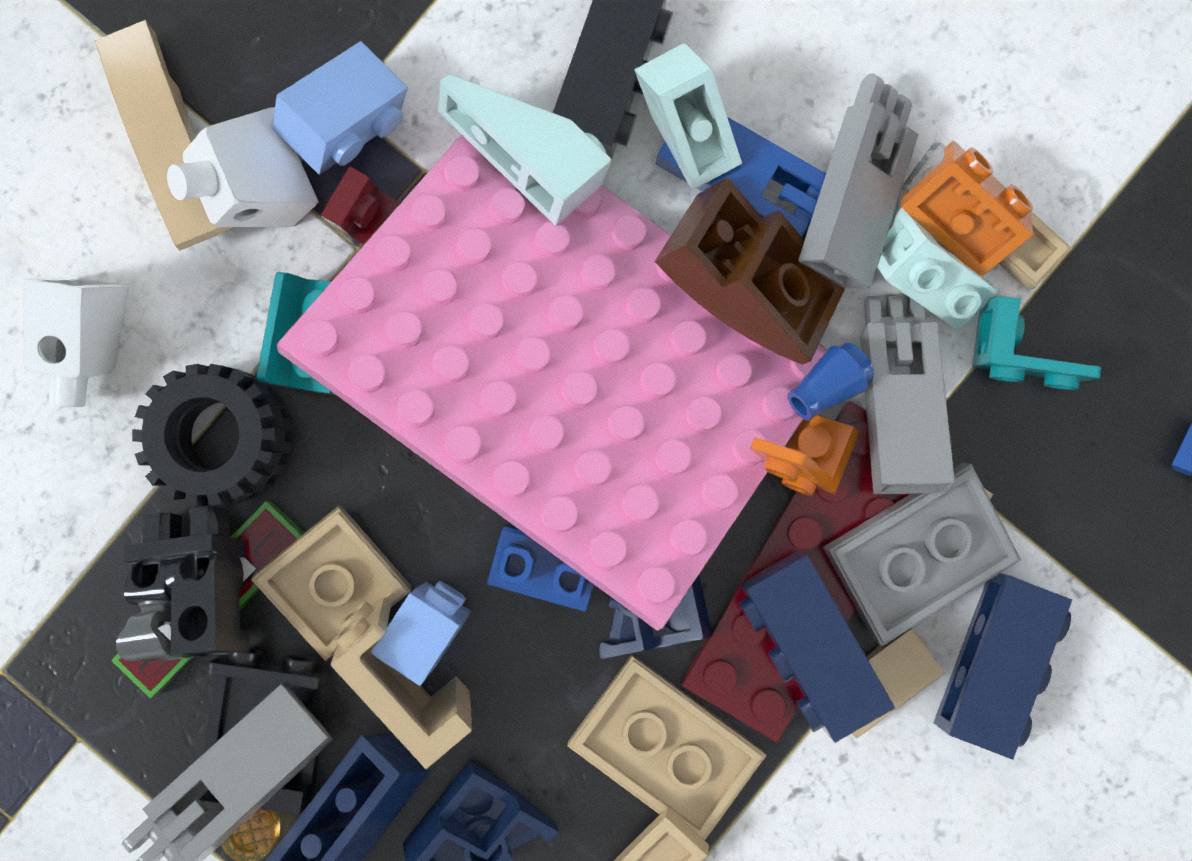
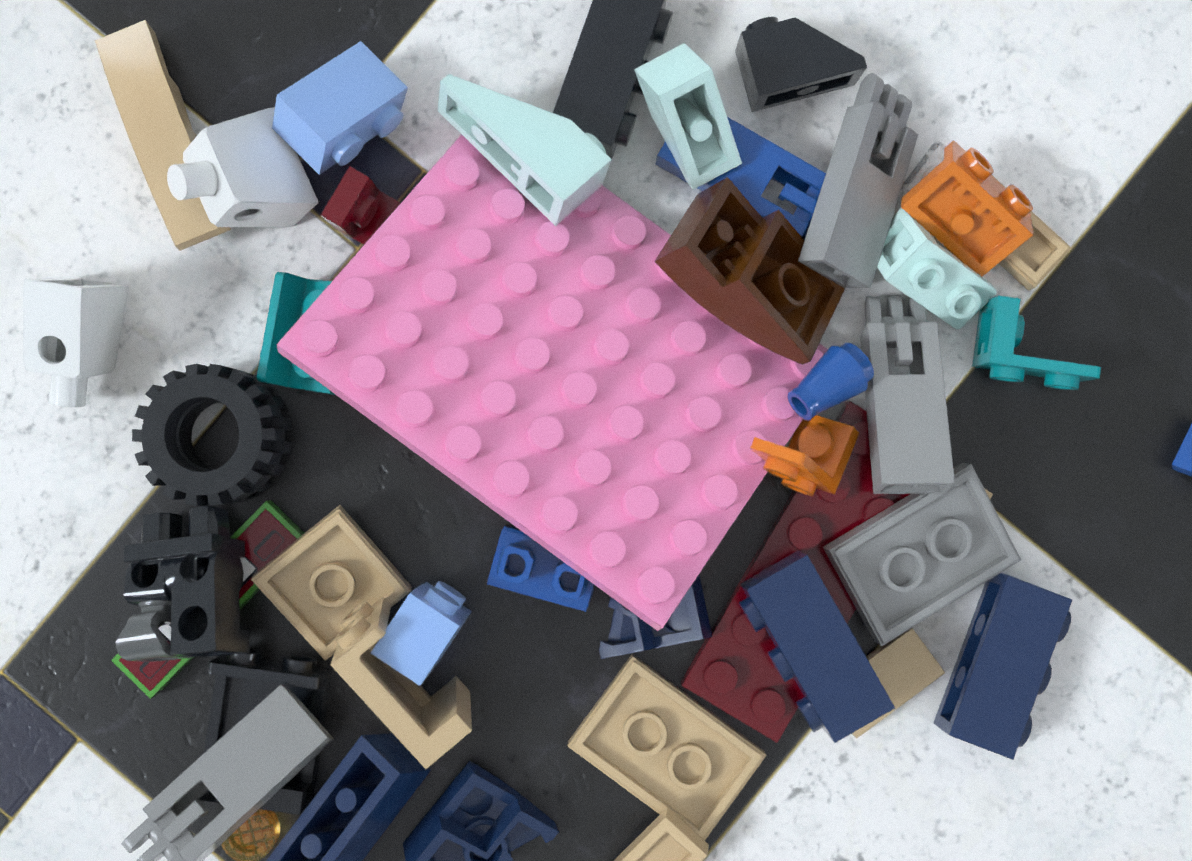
(792, 62): none -> black slope

